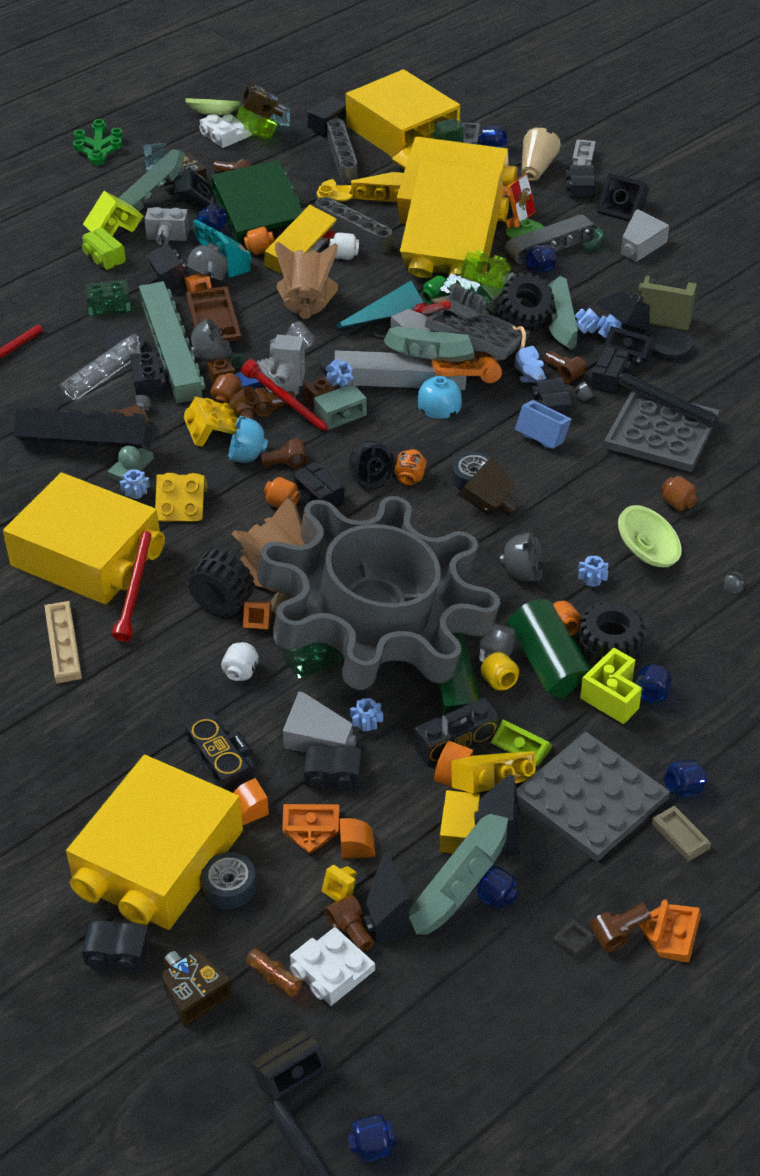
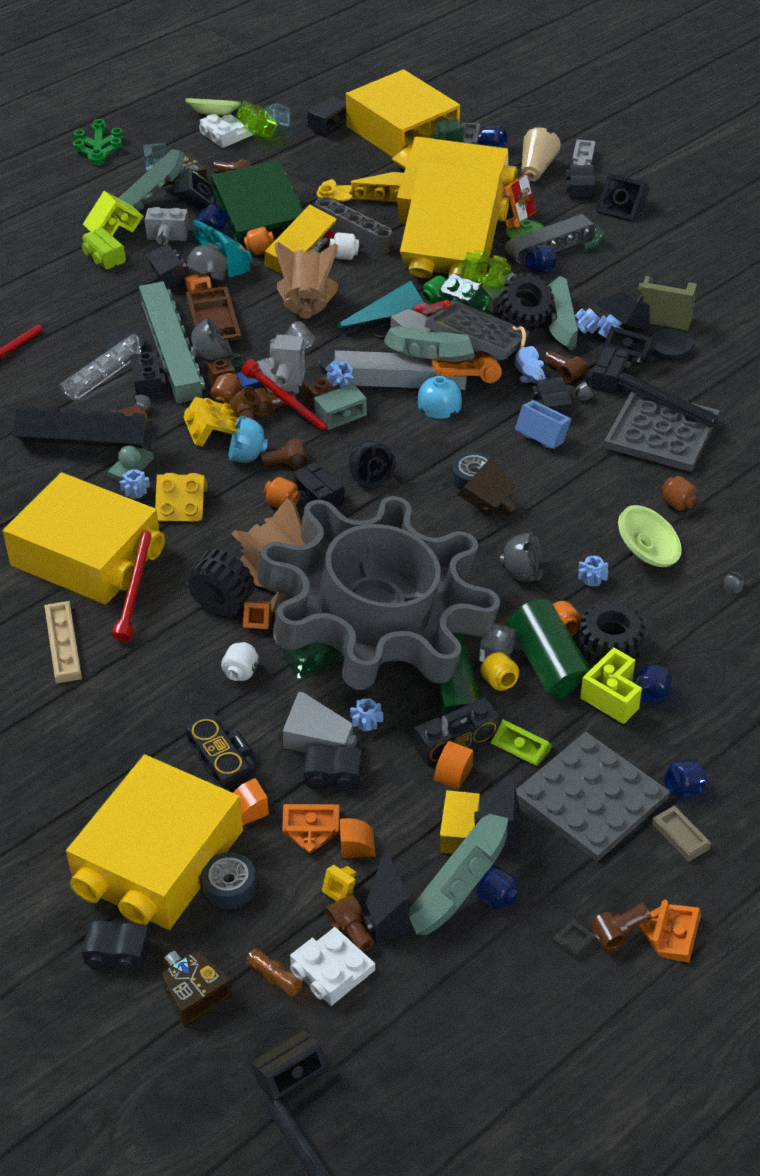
(107, 297): clear green brick -> none
(255, 100): dark brown torso -> none
(342, 150): dark grey beam -> none
(372, 1137): clear blue head -> none
(410, 467): orange head -> none
(464, 303): dark grey hinge -> none
(484, 772): yellow slope -> none
(643, 236): light grey slope -> none

